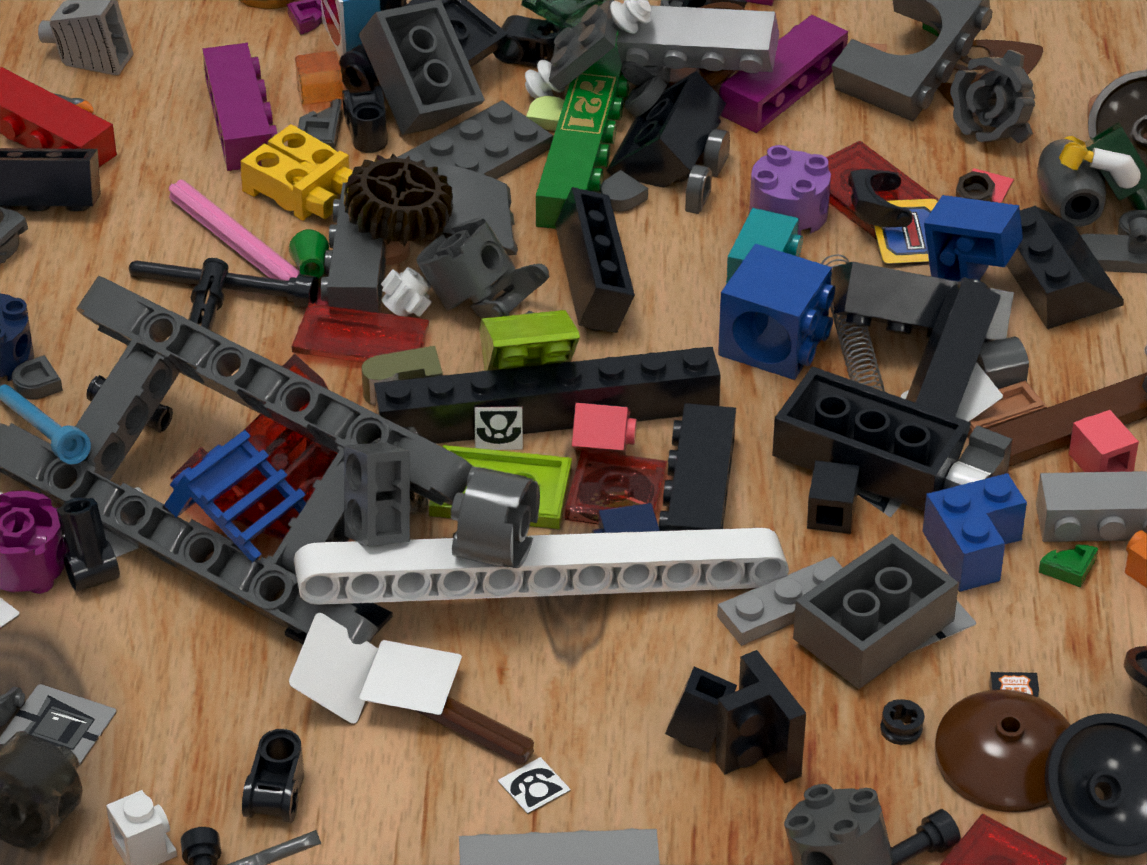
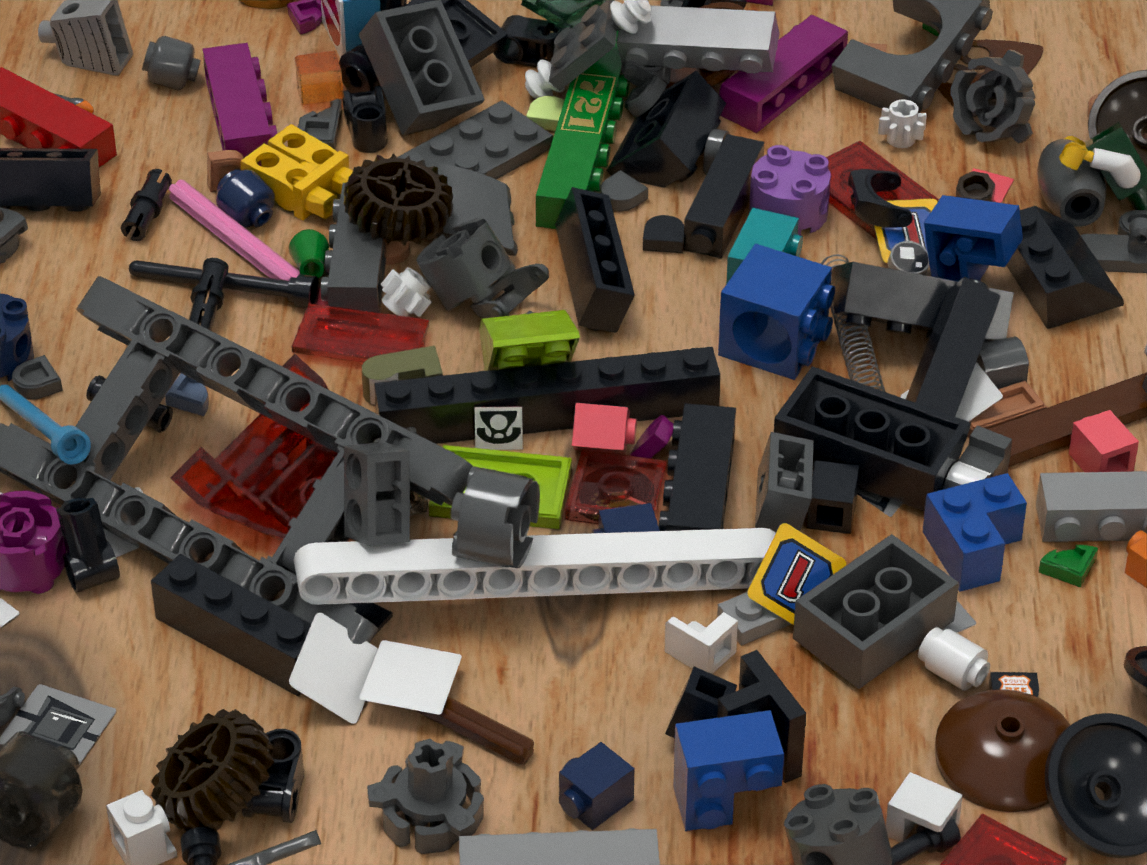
(146, 204): none -> black pin
(171, 62): none -> dark grey head
(188, 395): none -> sand blue tile
(213, 770): none -> dark brown gear
(219, 473): blue plate -> none
(220, 164): none -> nougat tile
(229, 619): none -> black brick
(245, 198): none -> dark blue head
(430, 791): none -> dark grey piece
(534, 785): sticker -> none
(595, 785): none -> dark blue brick
(653, 438): none -> magenta tile
(664, 234): none -> black tile
(698, 188): dark grey tile -> none
(700, 645): none -> white panel
(721, 759): none -> blue brick
(722, 197): none -> black brick
(784, 482): none -> dark grey brick
(790, 570): none -> sticker
(895, 730): black bush -> none
(902, 123): none -> white gear
(909, 257): none -> tile
(921, 803): none -> white panel
(954, 658): none -> white brick

